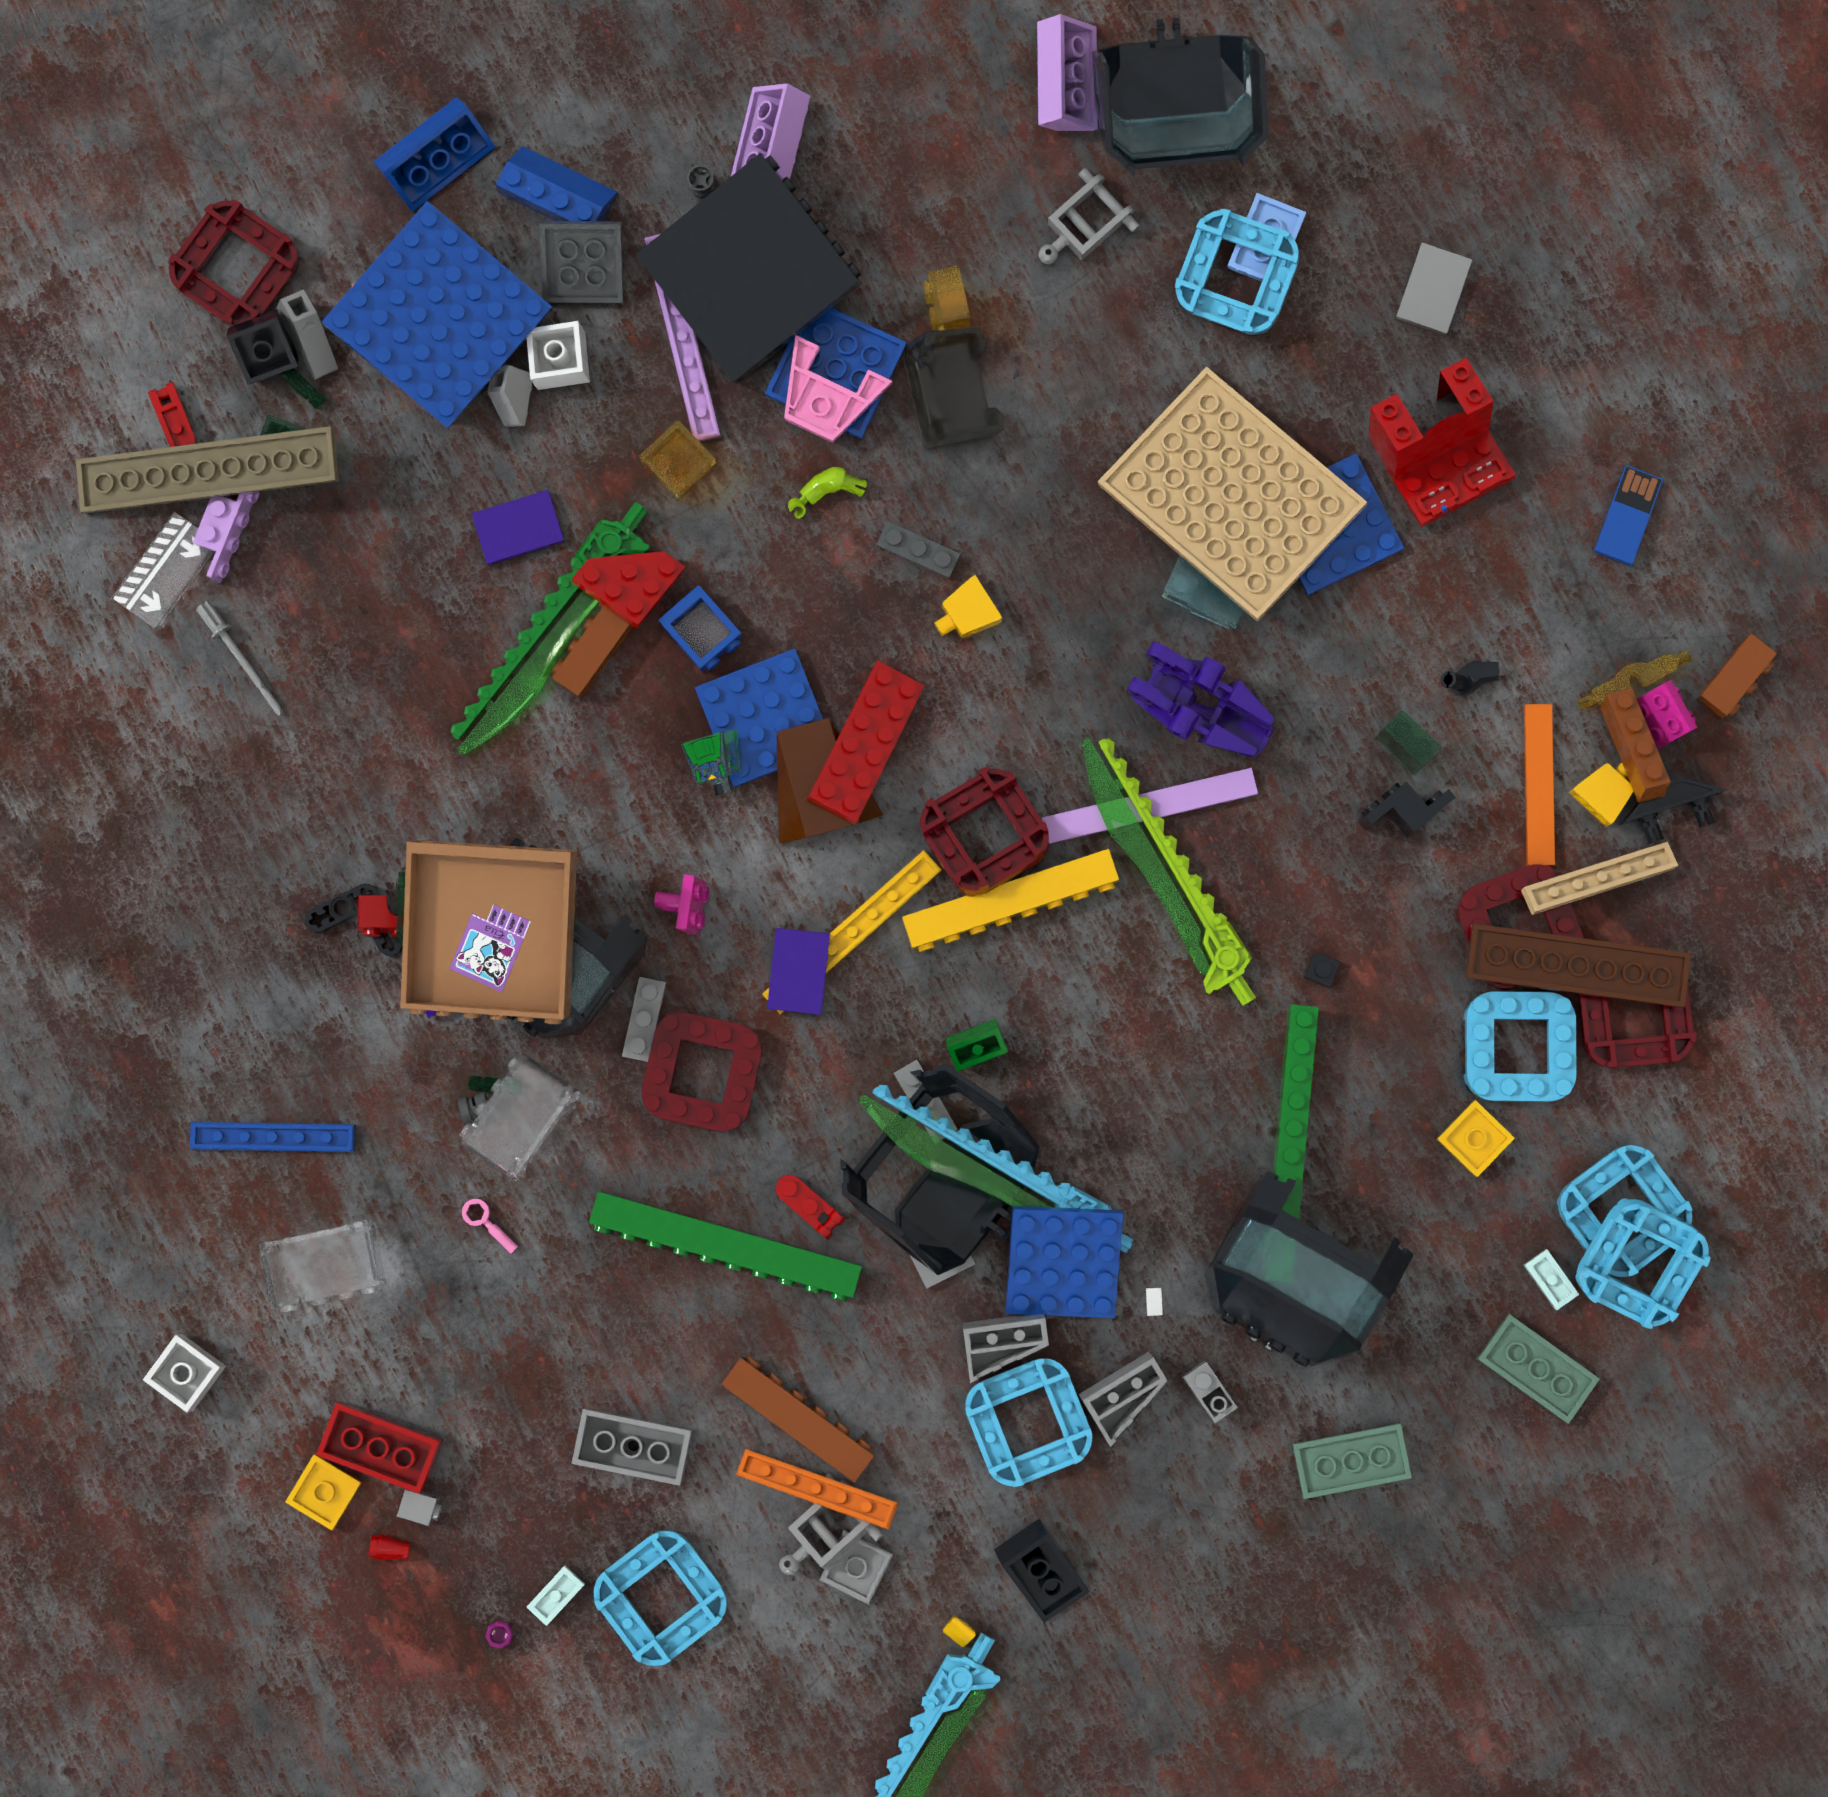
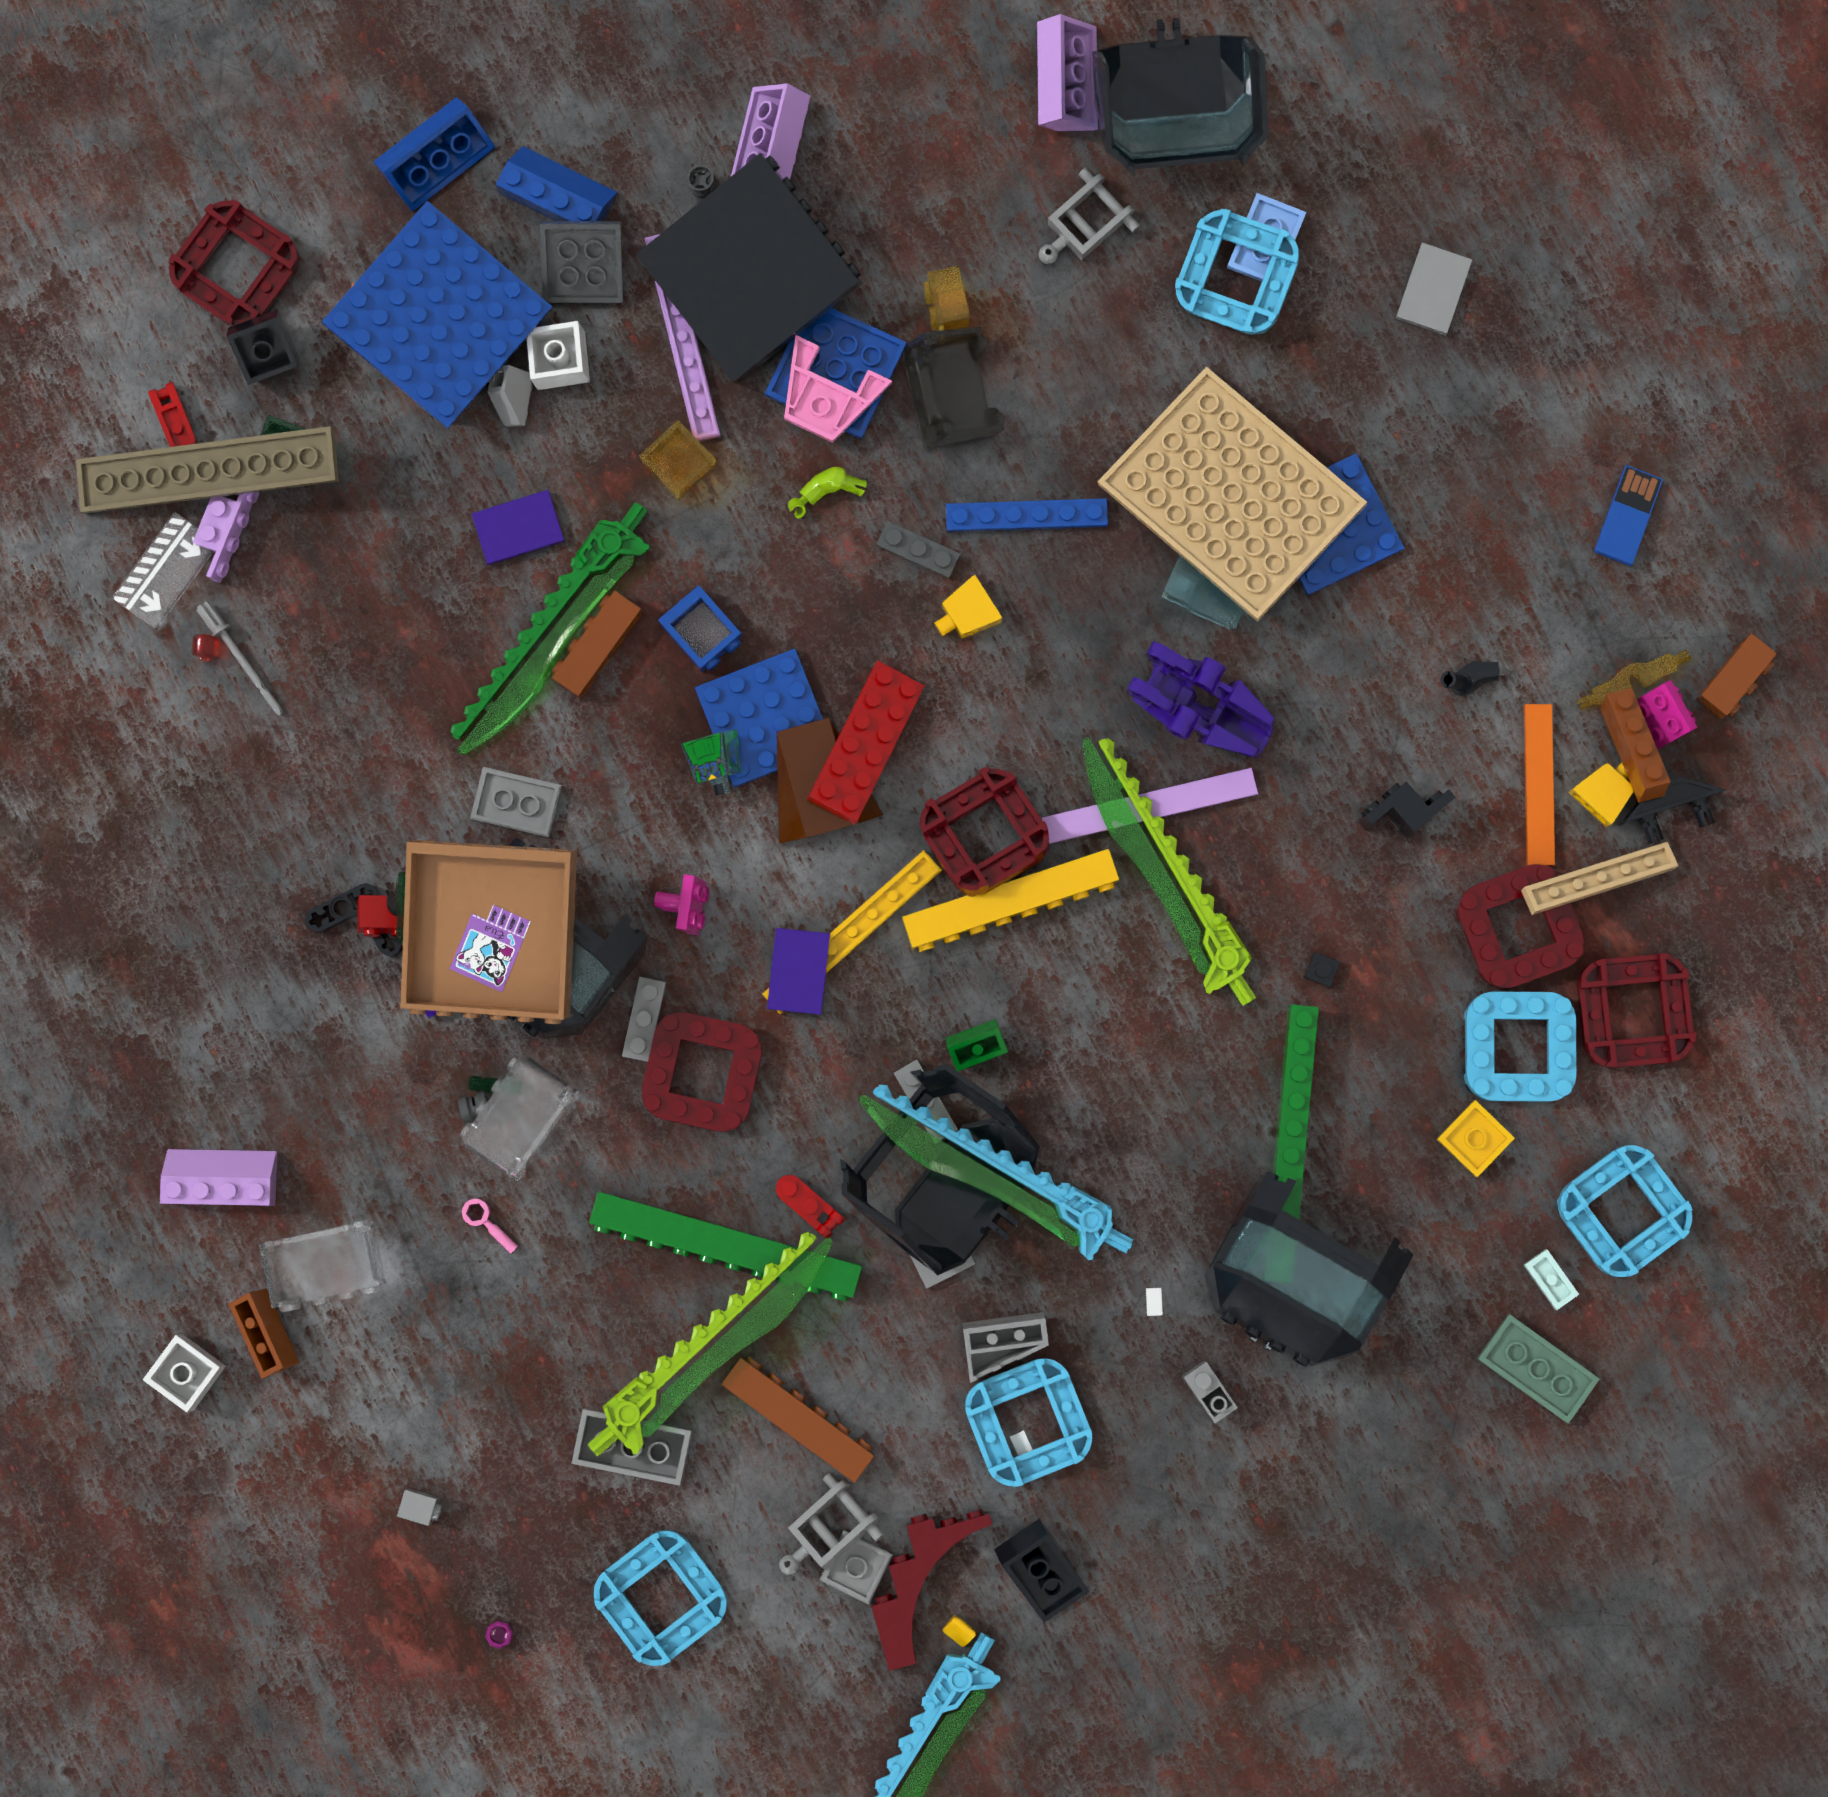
(205, 647): none -> clear red piece
(219, 1177): none -> lavender slope
(263, 1333): none -> dark orange brick
(272, 1136): blue tile -> none
(304, 388): clear green axle -> none
(307, 334): light grey slope -> none
(323, 1492): yellow plate -> none
(379, 1447): red brick -> none
(387, 1548): red cone -> none
(516, 802): none -> light grey tile
(555, 1595): light aqua plate -> none
(629, 583): red plate -> none
(639, 1397): none -> piece
(817, 1489): orange tile -> none
(908, 1573): none -> dark red arch
(1021, 1443): none -> white sticker
(1026, 515): none -> blue plate
(1063, 1261): blue plate -> none
(1122, 1395): light grey wedge -> none
(1351, 1461): sand green plate -> none
(1408, 742): clear green panel -> none
(1452, 460): red piece -> none
(1578, 965): reddish brown plate -> none
(1662, 1303): medium azure plate -> none

